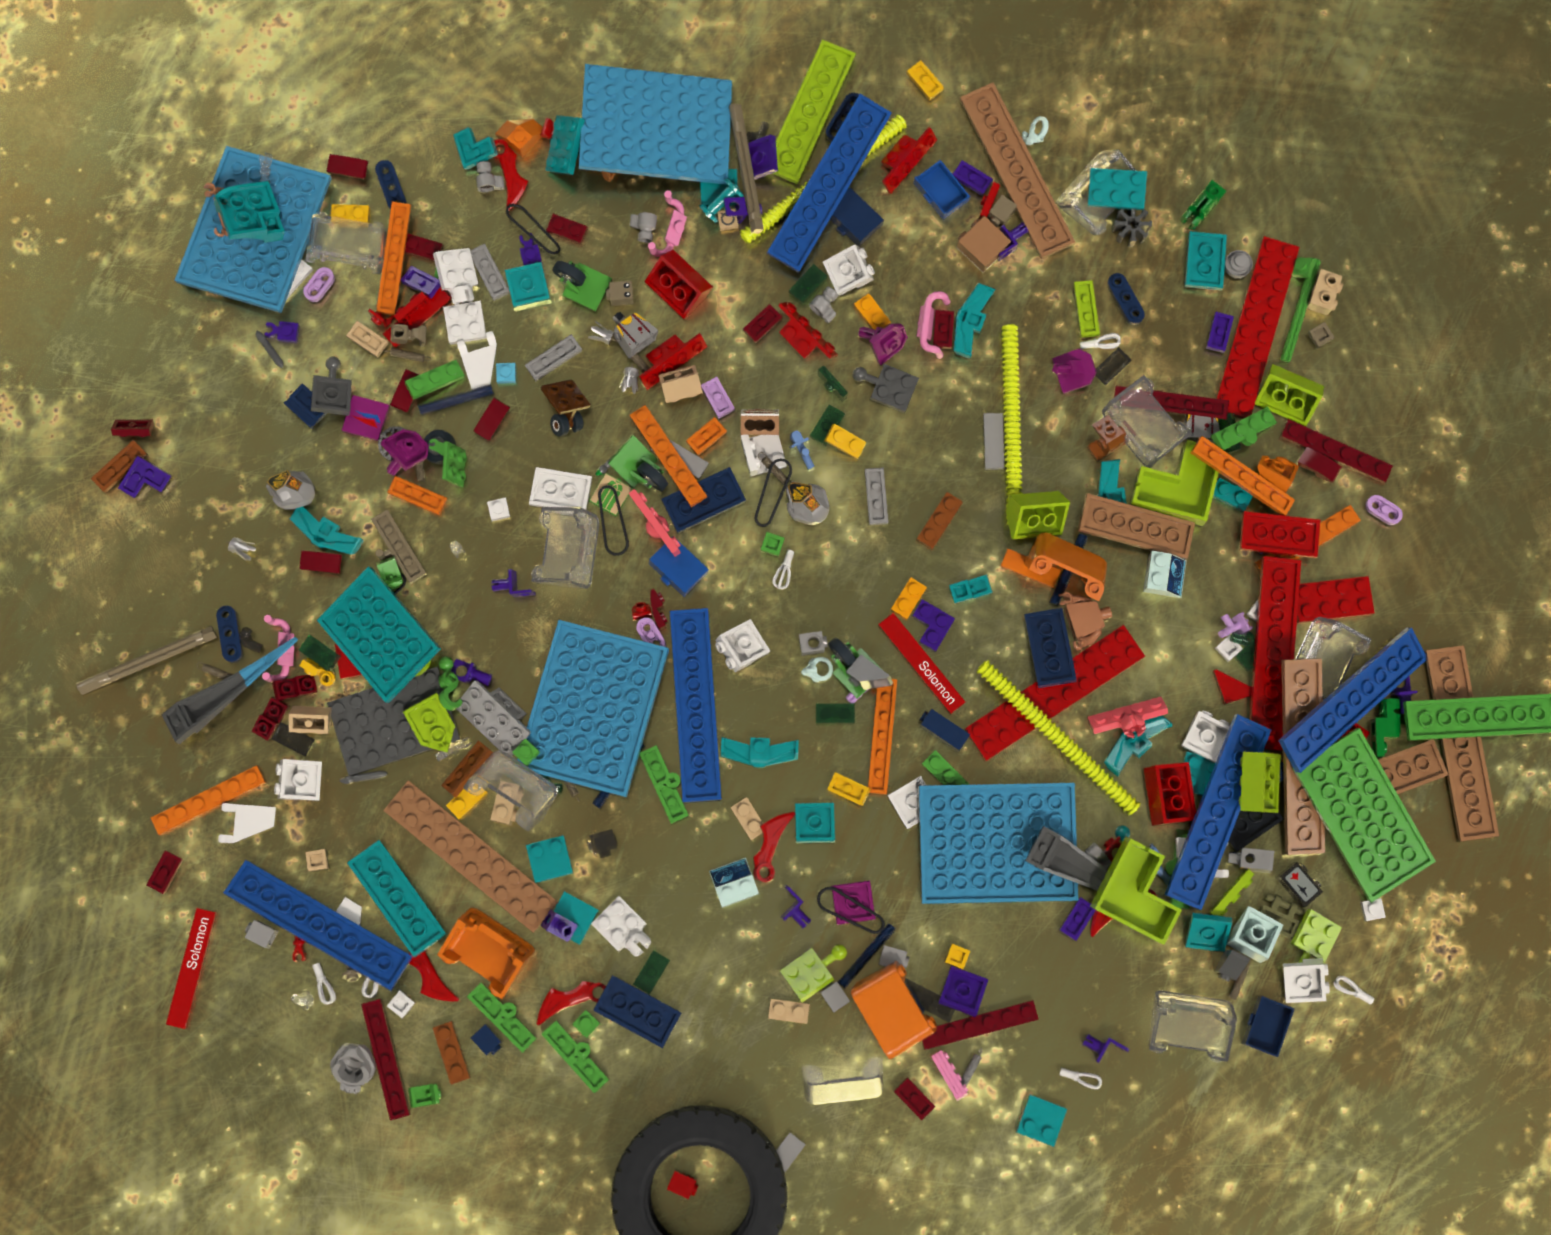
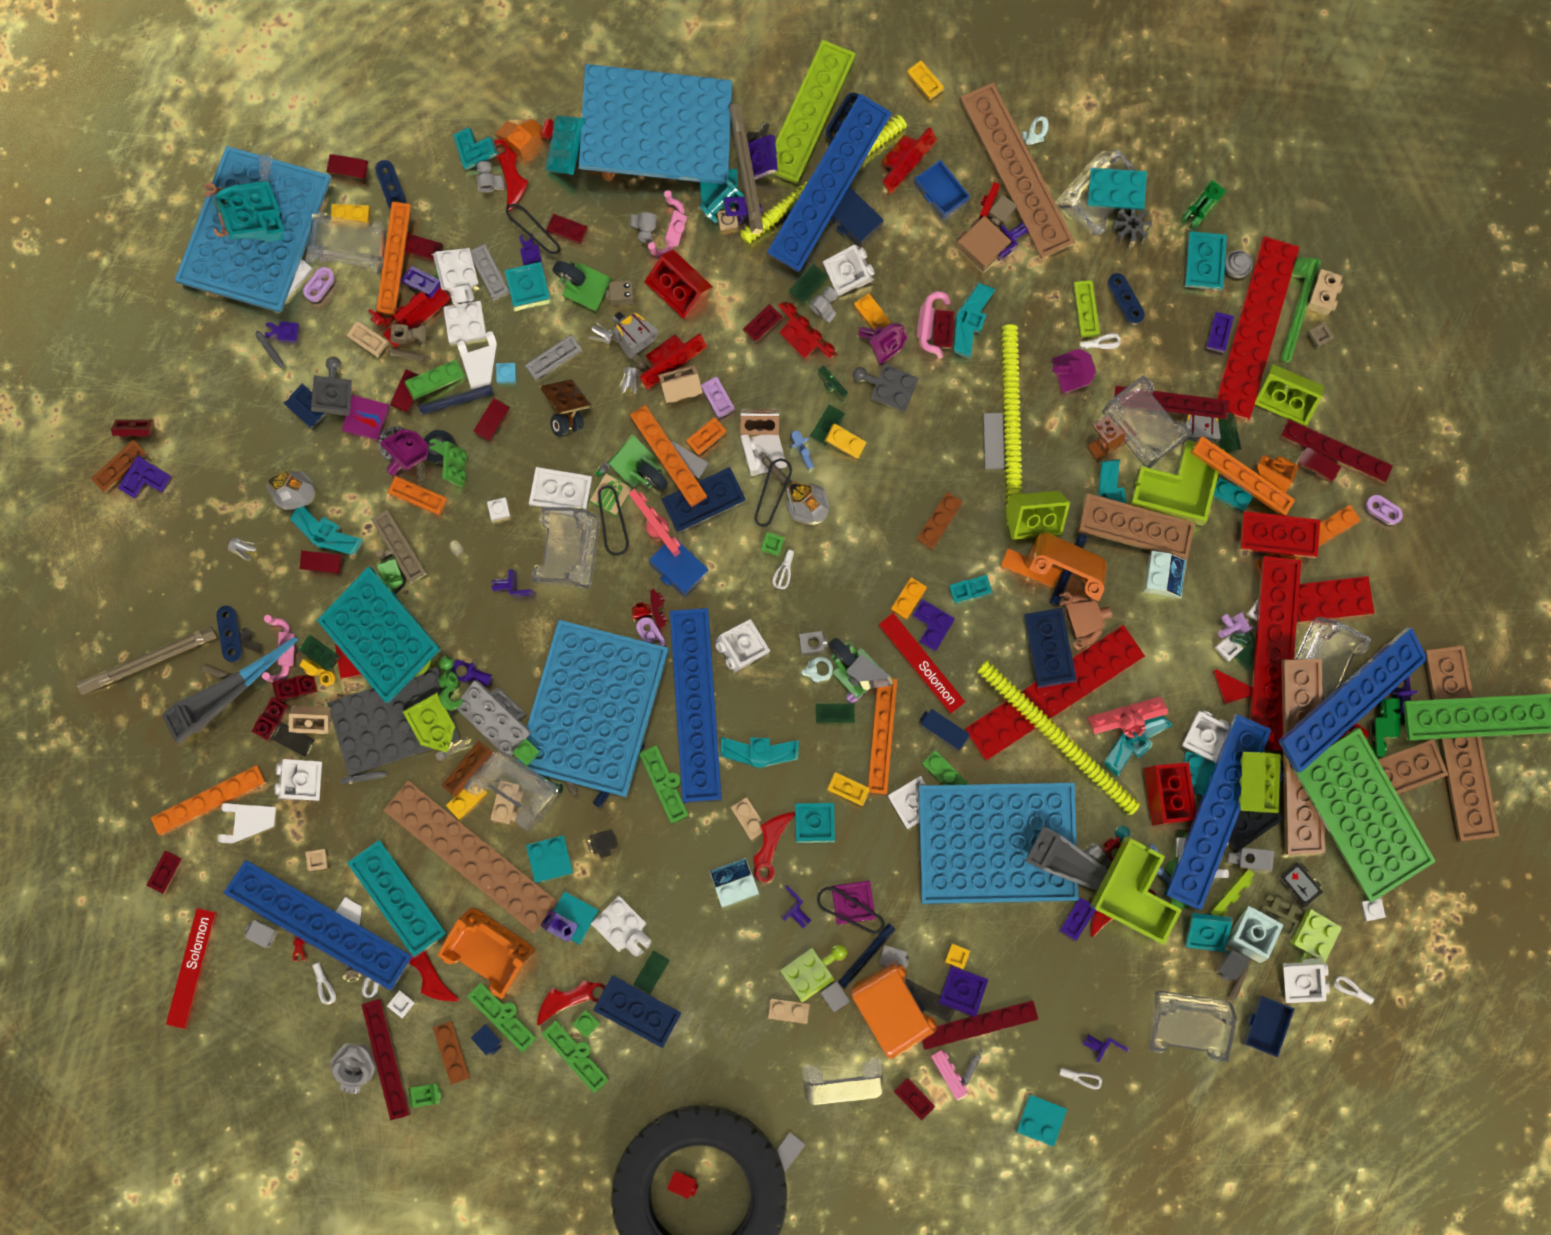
(305, 1000): clear plate -> none
(876, 496): light grey tile -> none
(972, 178): dark purple plate -> none
(1112, 366): clear smoke tile -> none
(1244, 430): bright green hinge -> none

